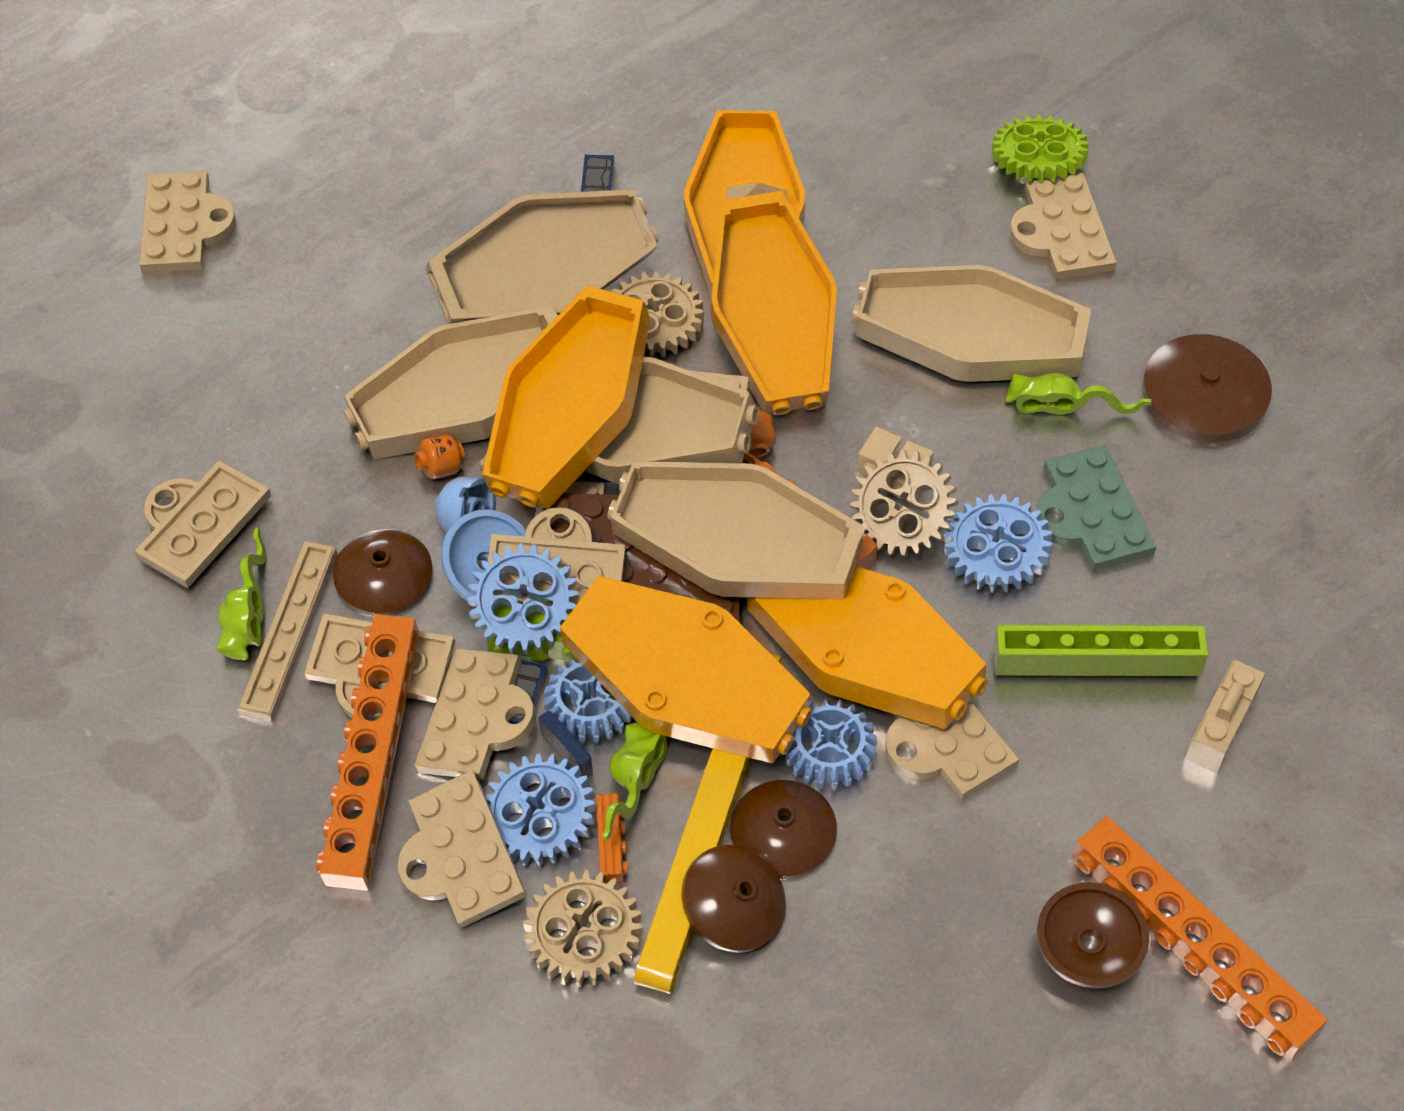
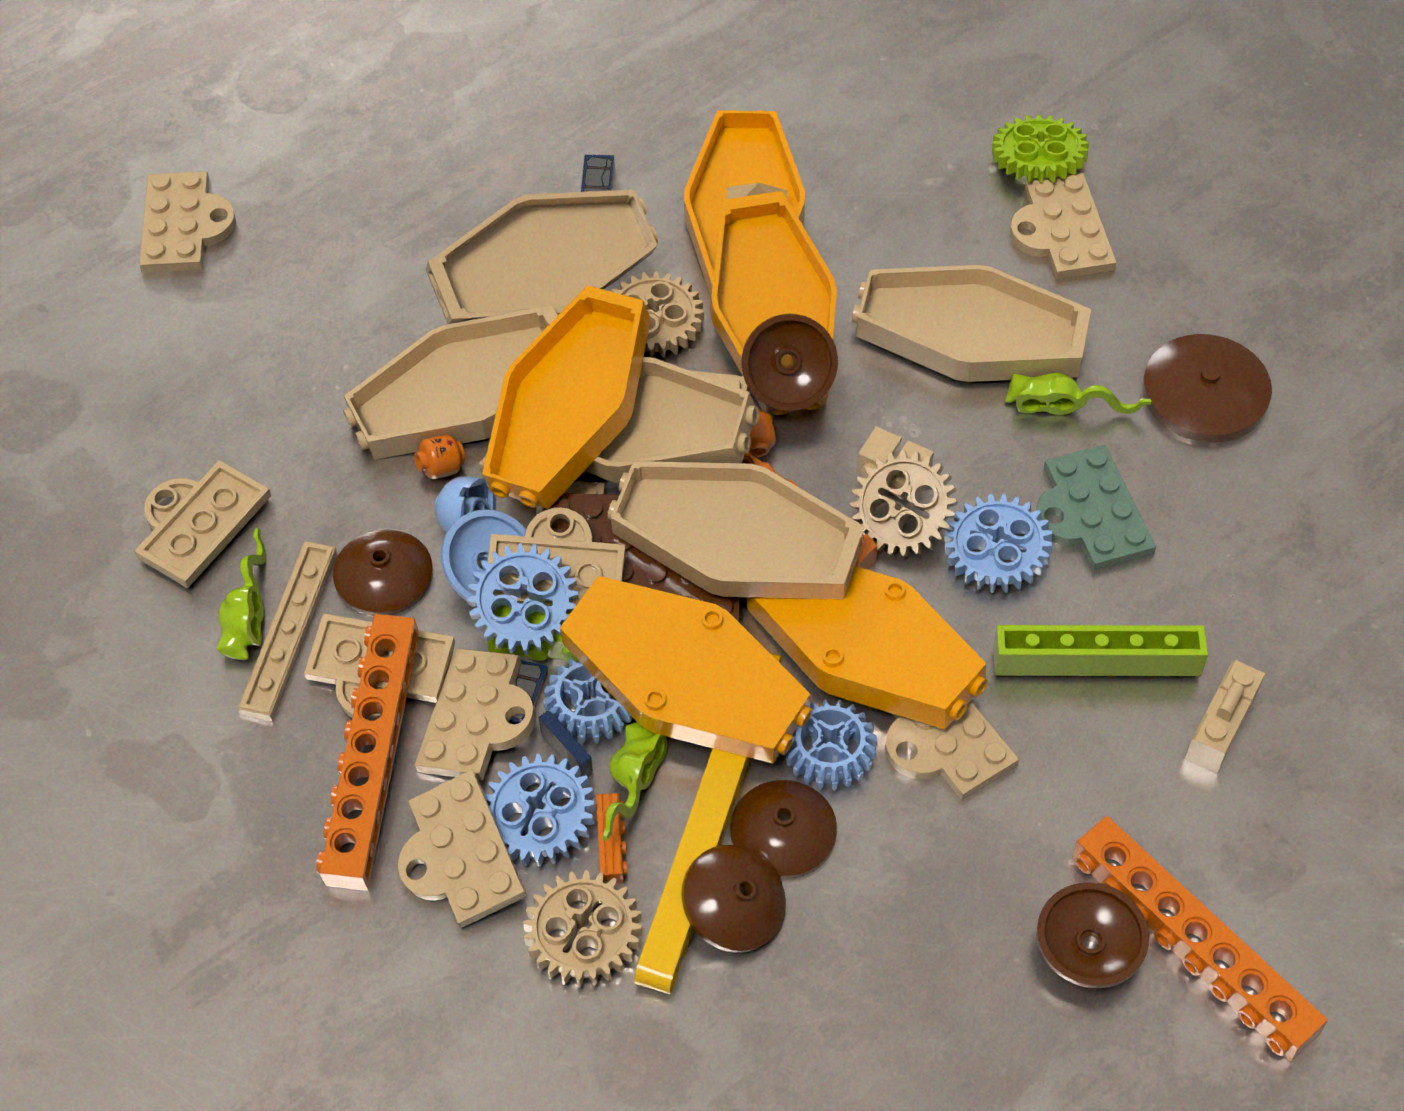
(812, 364): none -> reddish brown dish

